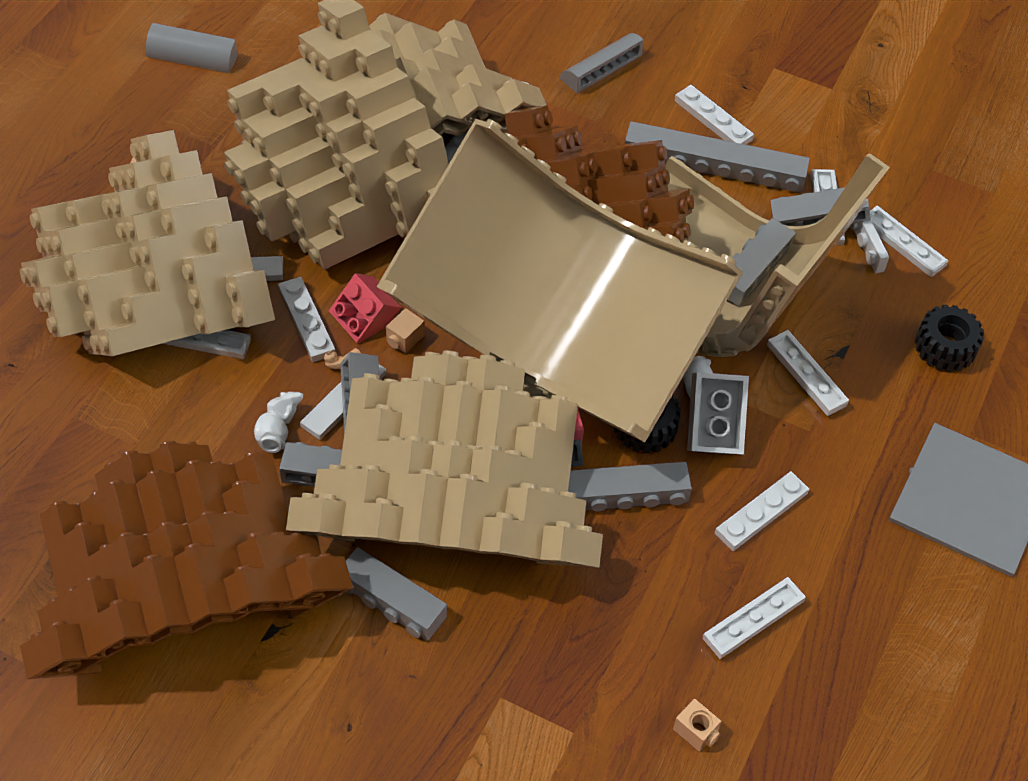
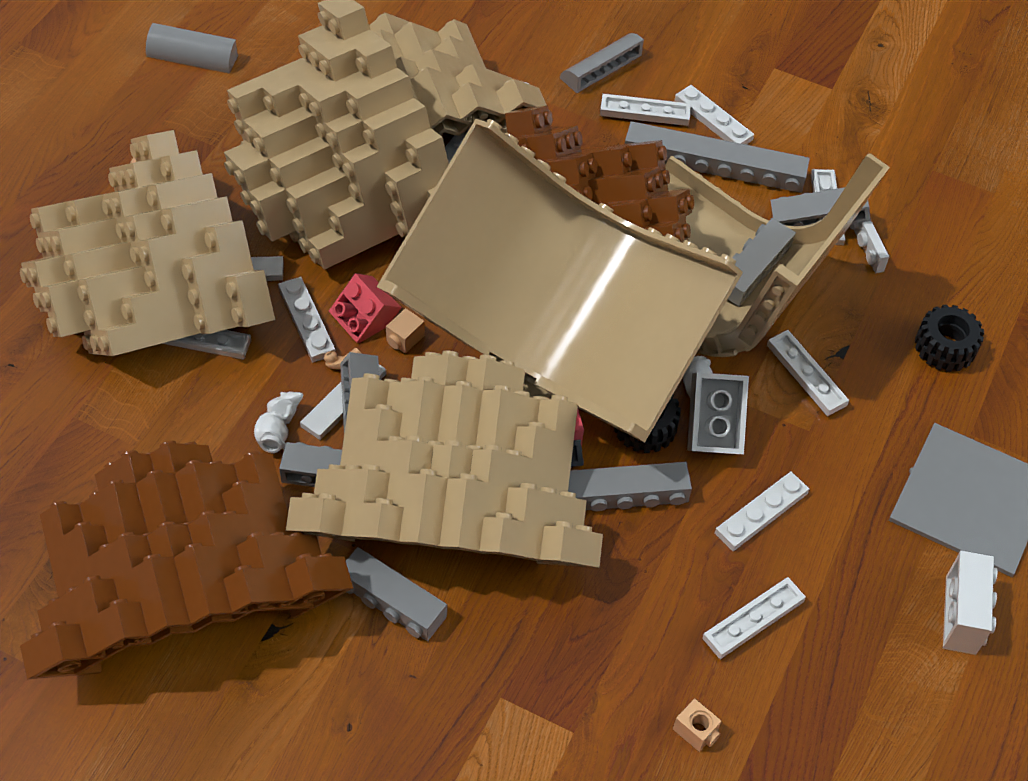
(645, 109): none -> white plate
(907, 242): white tile -> none
(969, 603): none -> white brick

